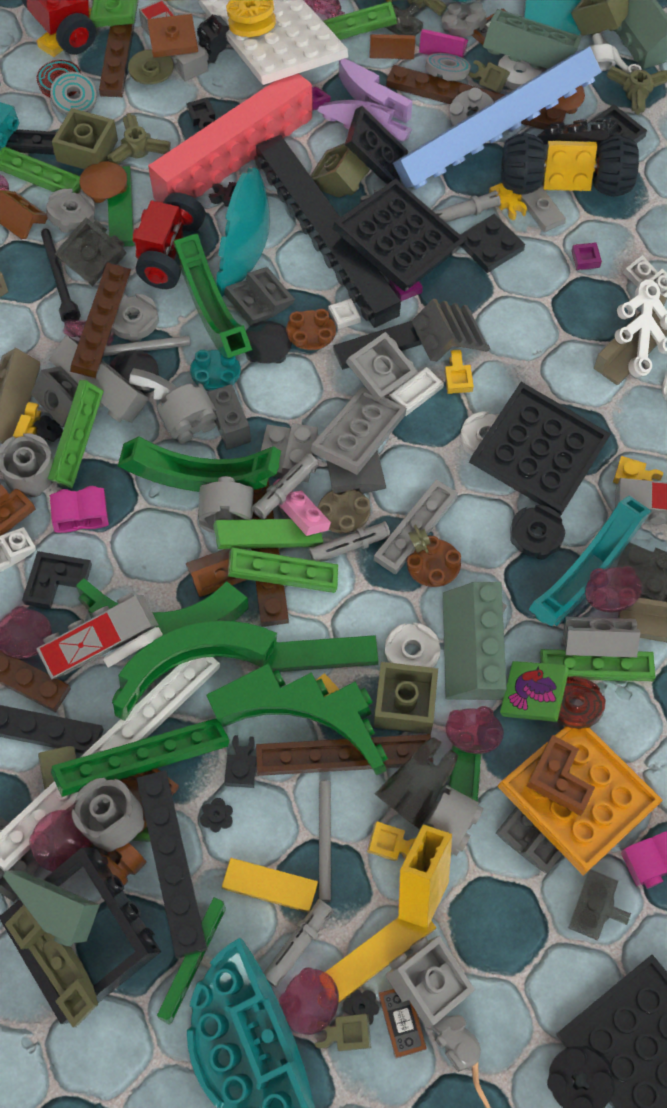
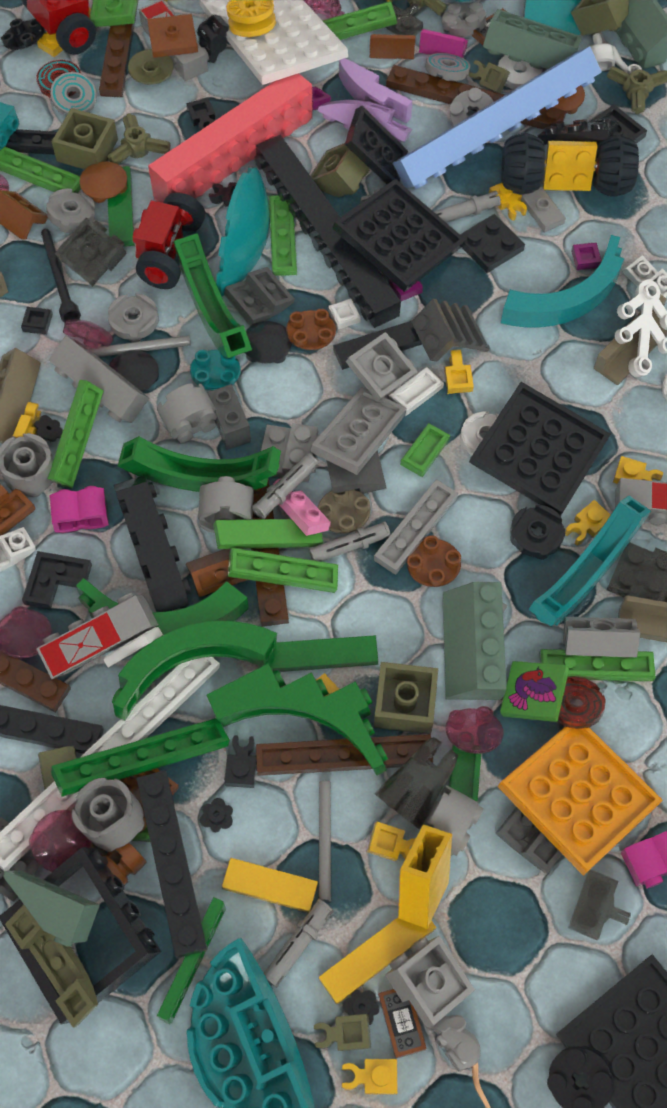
(22, 34): none -> black dish
(36, 320): none -> black tile
(55, 392): dark grey brick -> none
(100, 320): reddish brown plate -> none
(145, 381): light grey slope -> none
(151, 544): none -> black brick
(282, 238): none -> bright green tile
(310, 1001): clear pink dish -> none
(377, 1076): none -> yellow plate
(412, 634): white tile -> none
(419, 539): olive plate -> none
(425, 450): none -> bright green tile
(555, 782): dark orange plate -> none
(563, 306): none -> teal arch
(589, 521): none -> yellow plate
(613, 588): clear pink dish -> none

